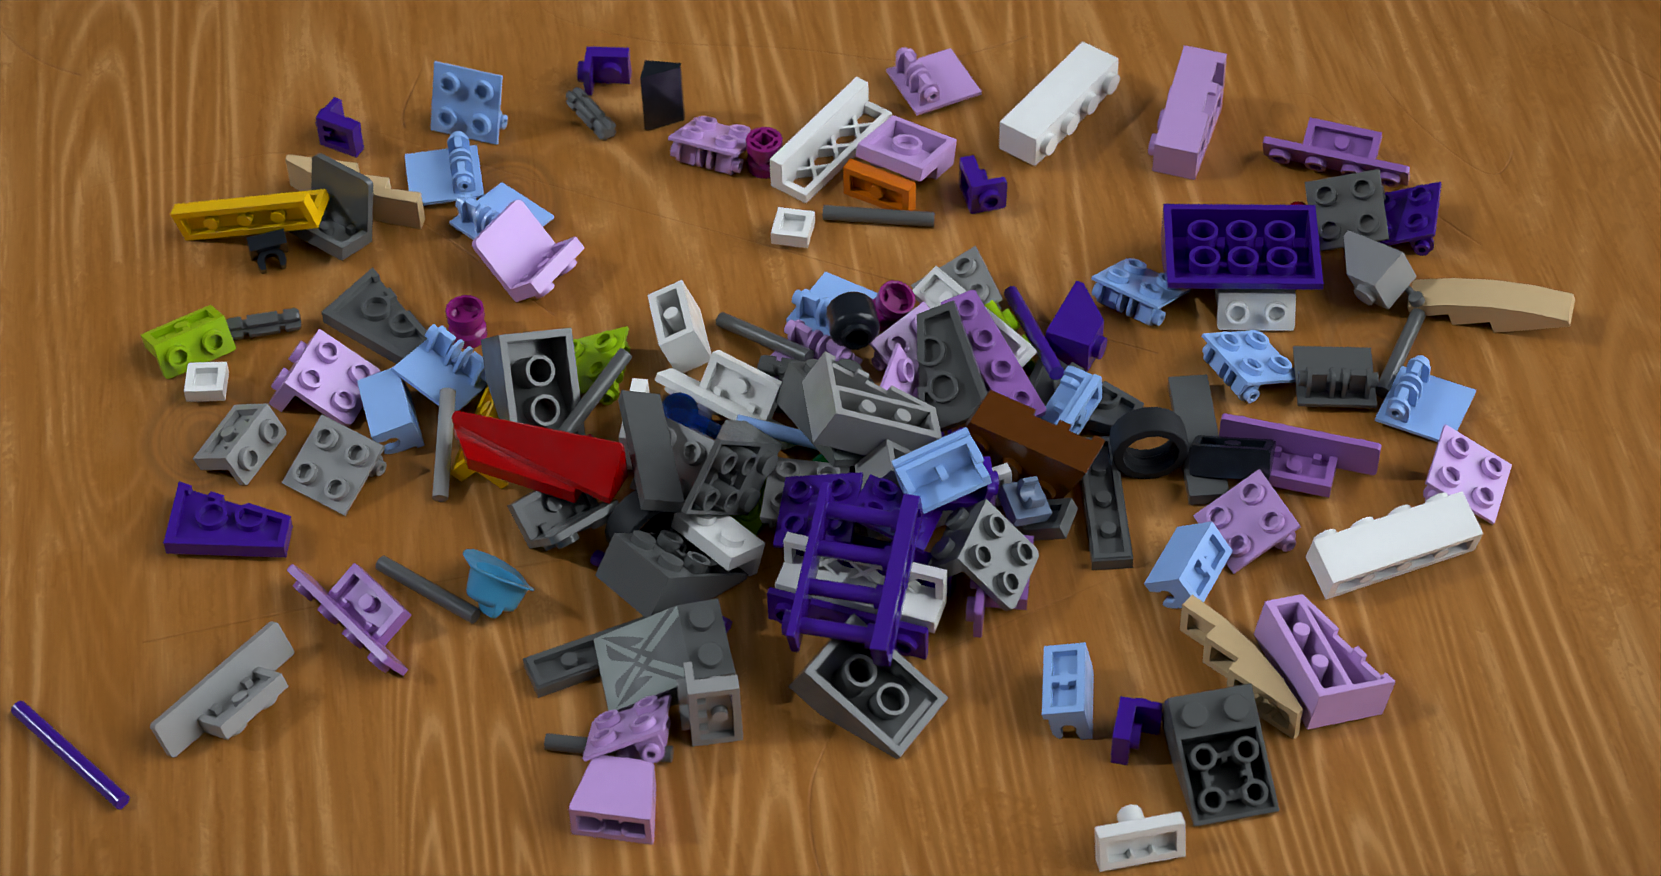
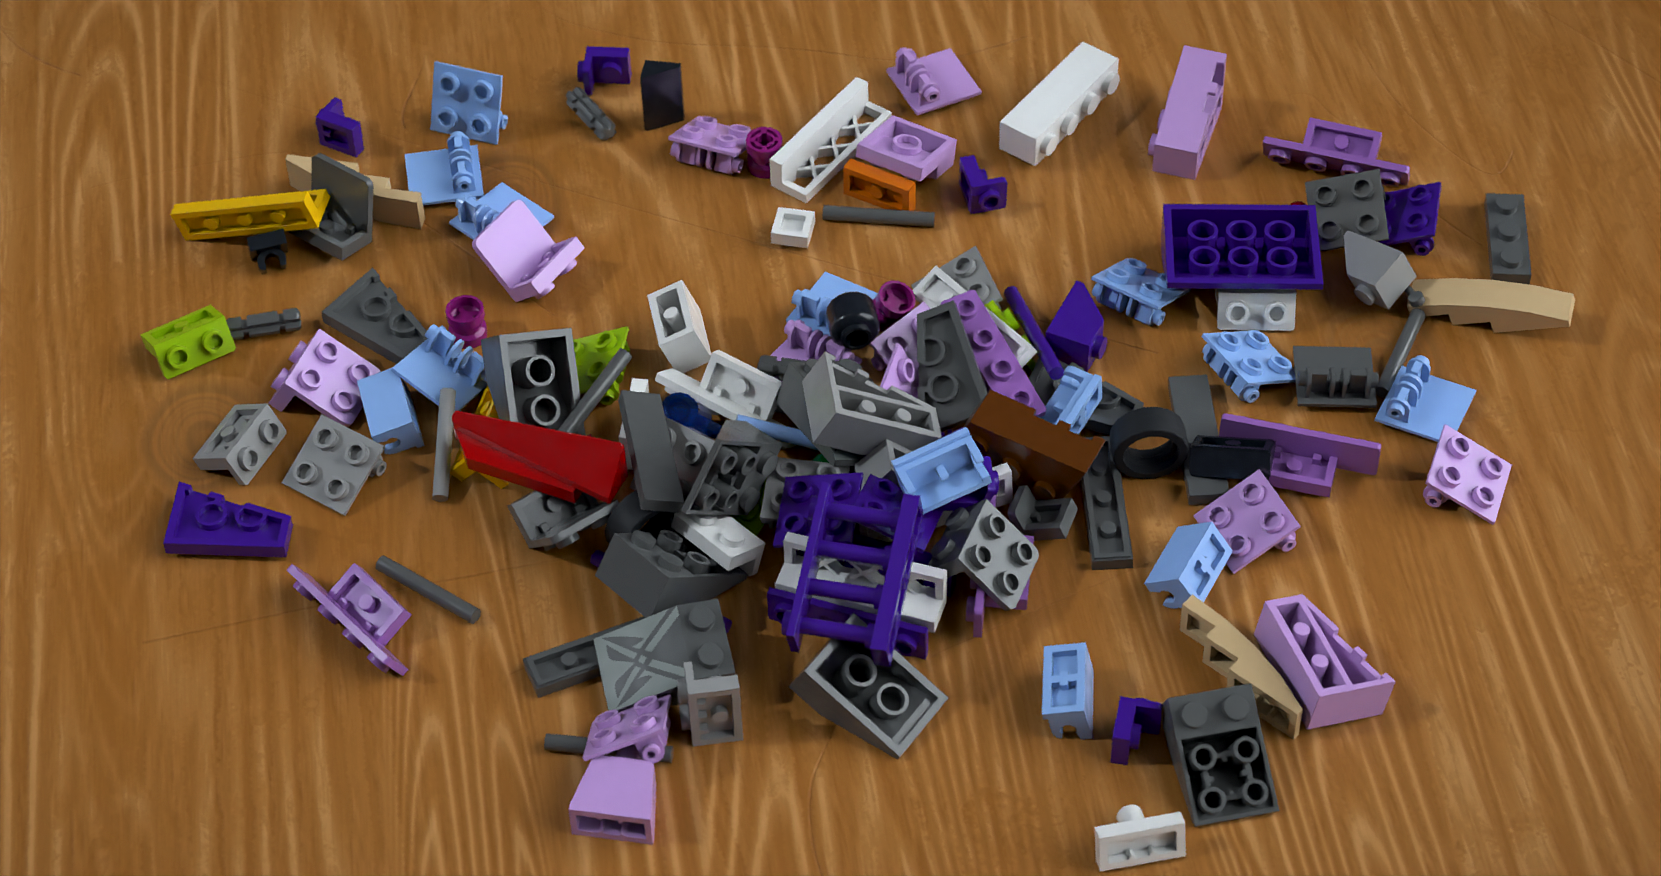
(70, 755): dark purple bar -> none
(206, 381): white plate -> none
(228, 694): light grey bracket -> none
(494, 583): dark azure piece -> none
(764, 337): dark grey bar -> none
(1024, 502): sand blue tile -> none
(1393, 544): white brick -> none
(1507, 238): none -> dark grey plate

